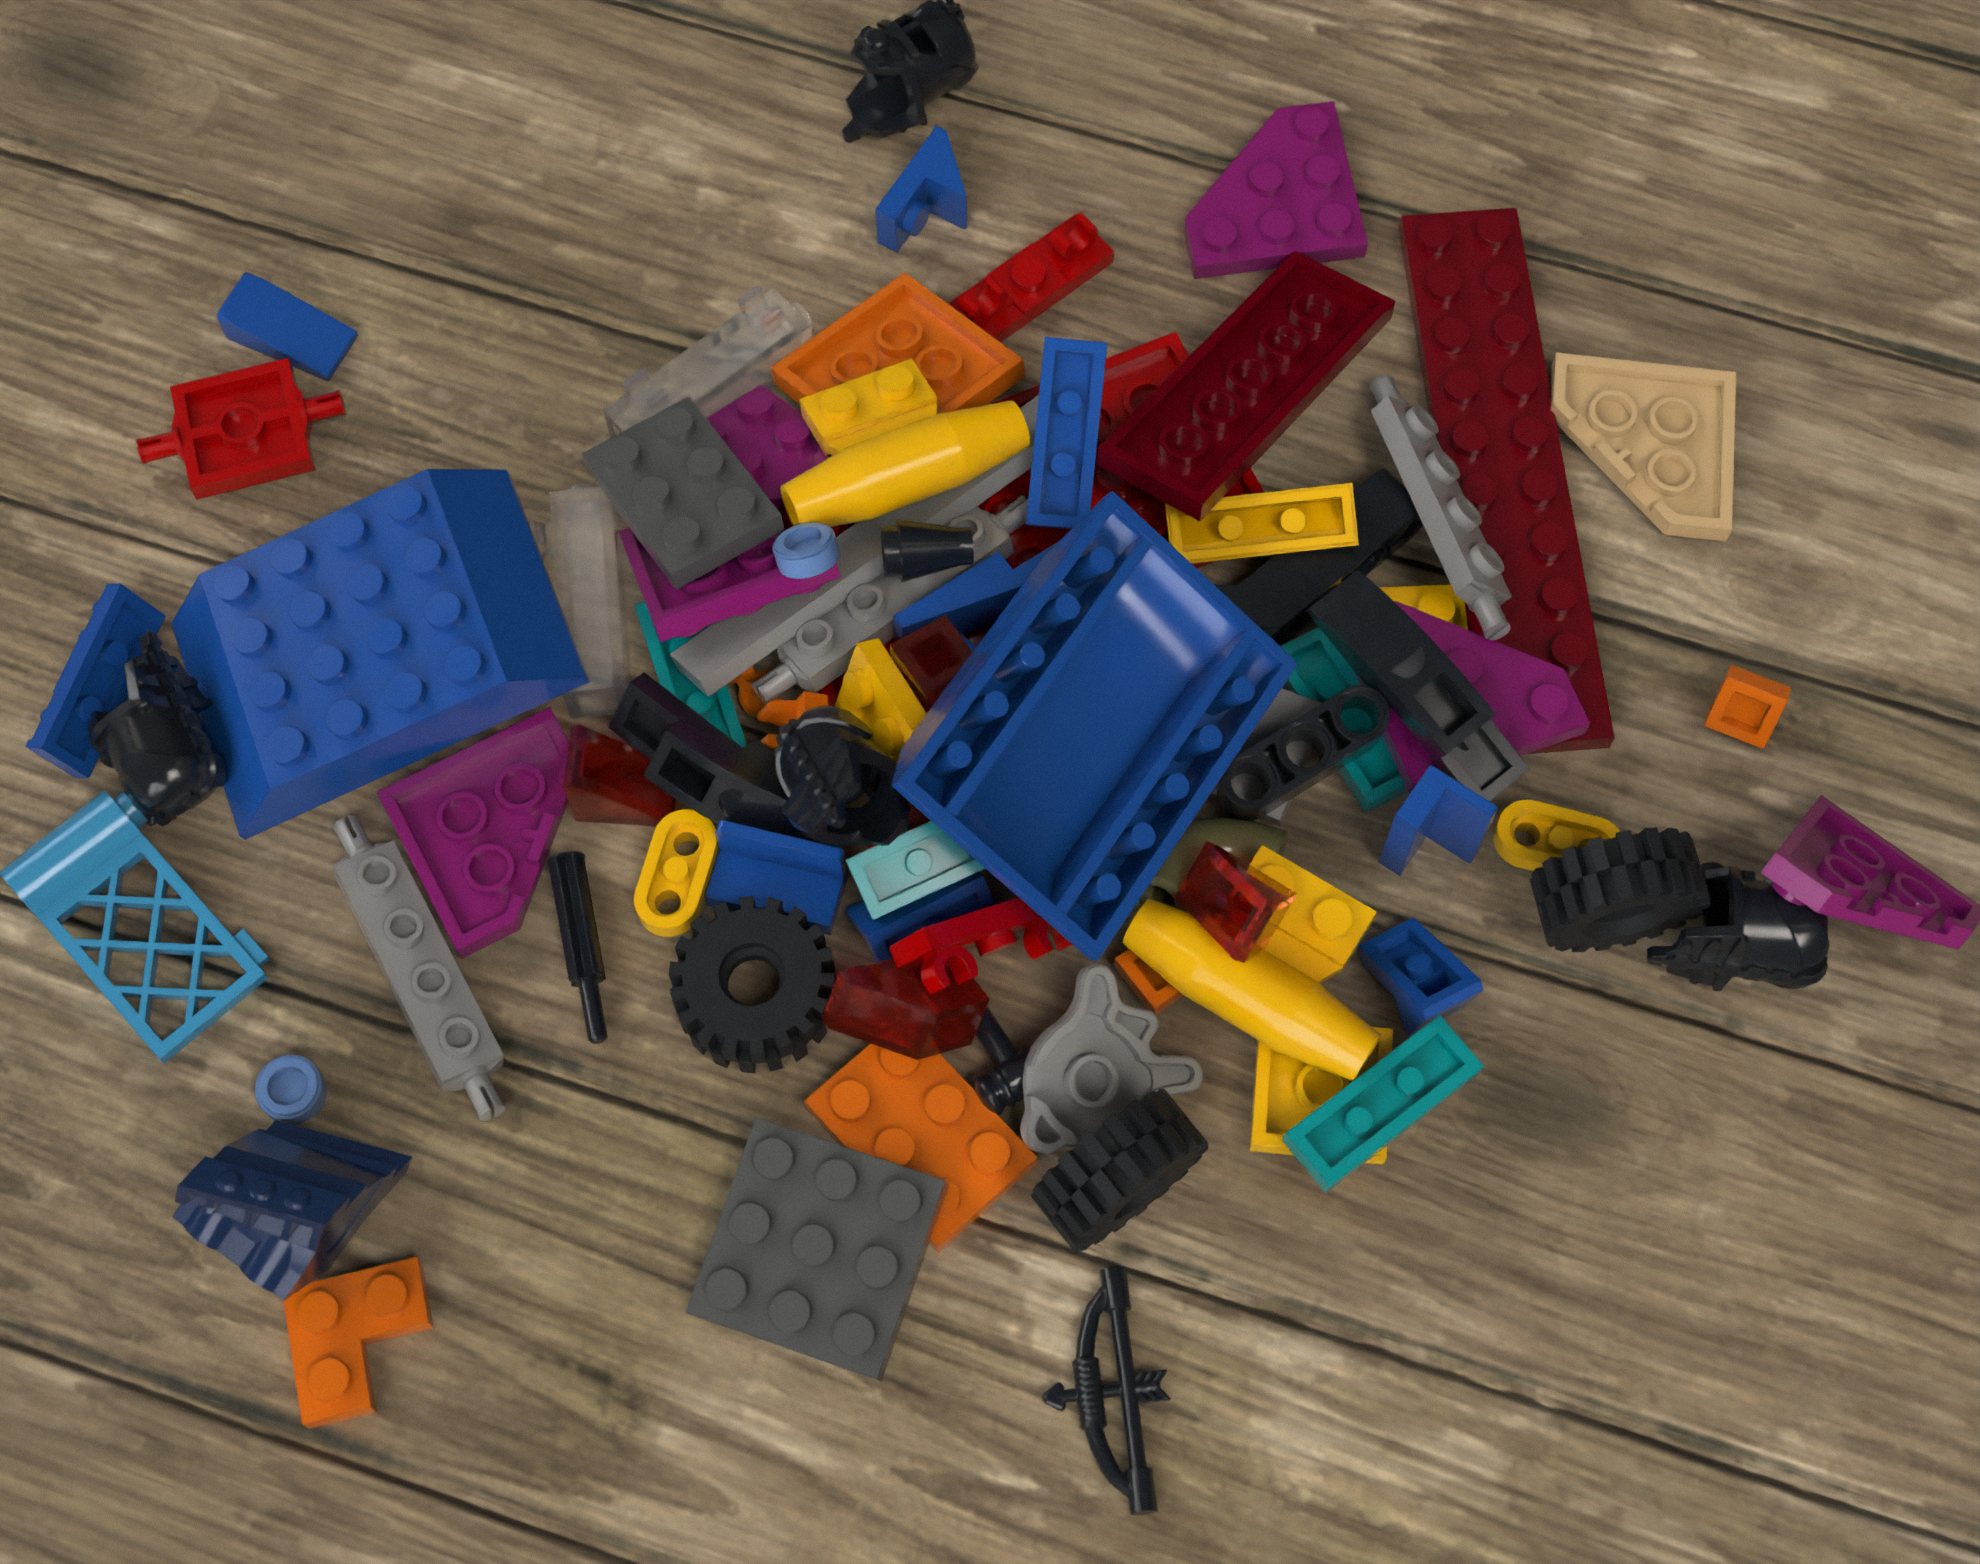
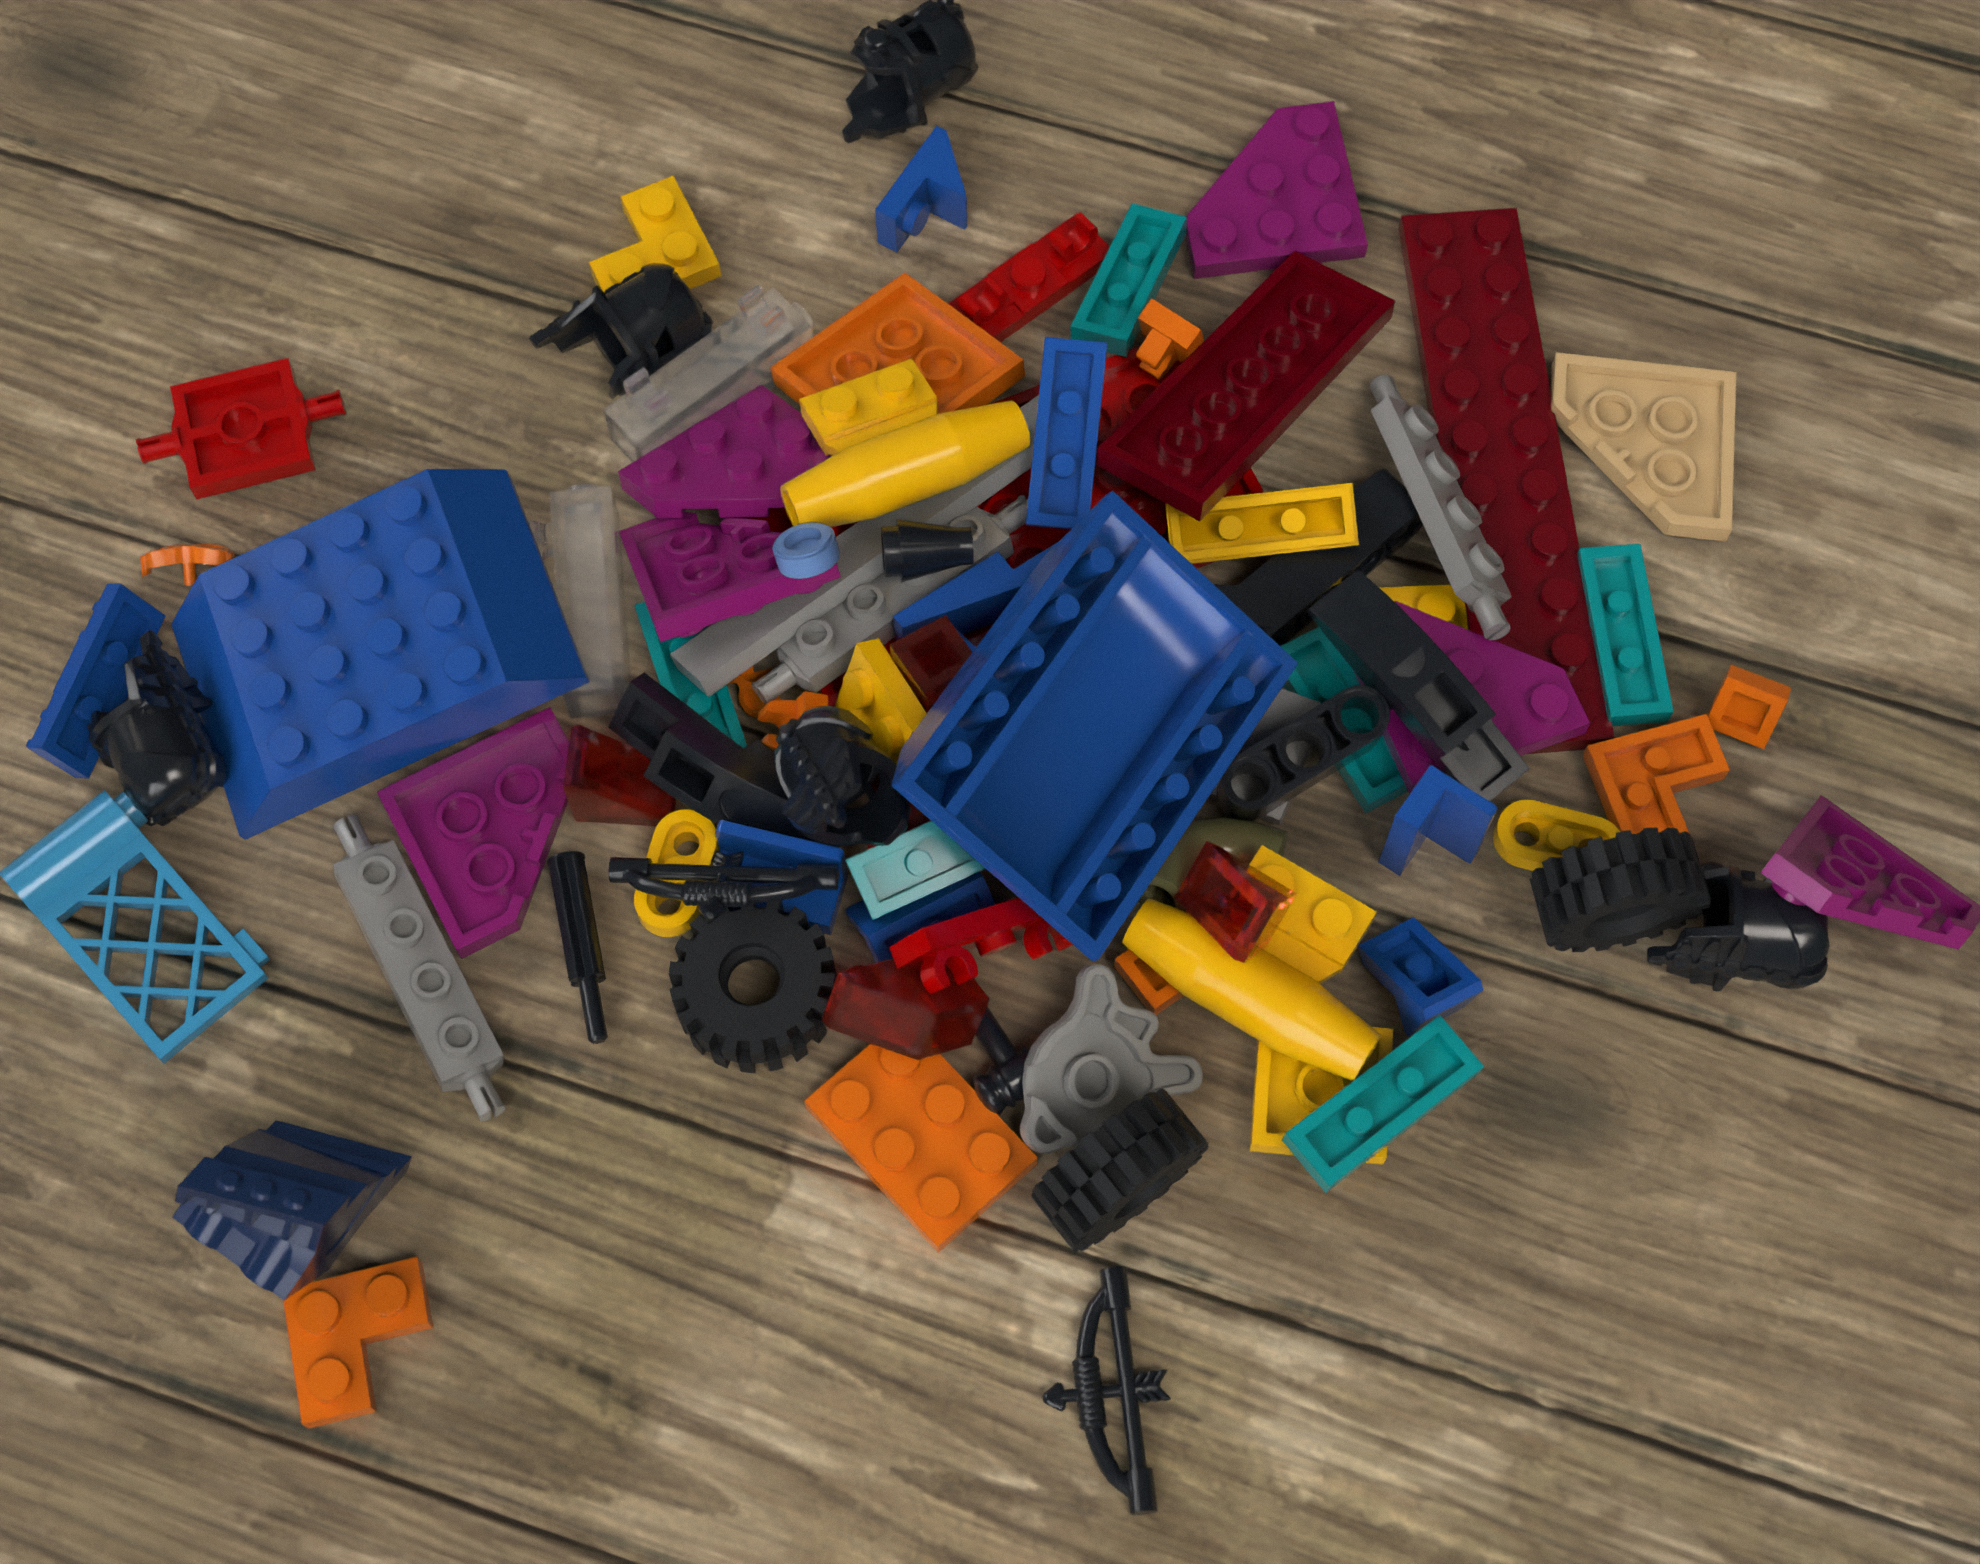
(187, 555): none -> orange piece
(284, 327): blue slope -> none
(290, 1089): medium blue tile -> none
(633, 323): none -> black helmet
(665, 235): none -> yellow plate
(683, 492): dark grey plate -> none
(723, 882): none -> black piece
(818, 1248): dark grey plate -> none
(1129, 278): none -> teal plate
(1166, 339): none -> orange tile
(1625, 635): none -> teal plate
(1645, 768): none -> orange plate

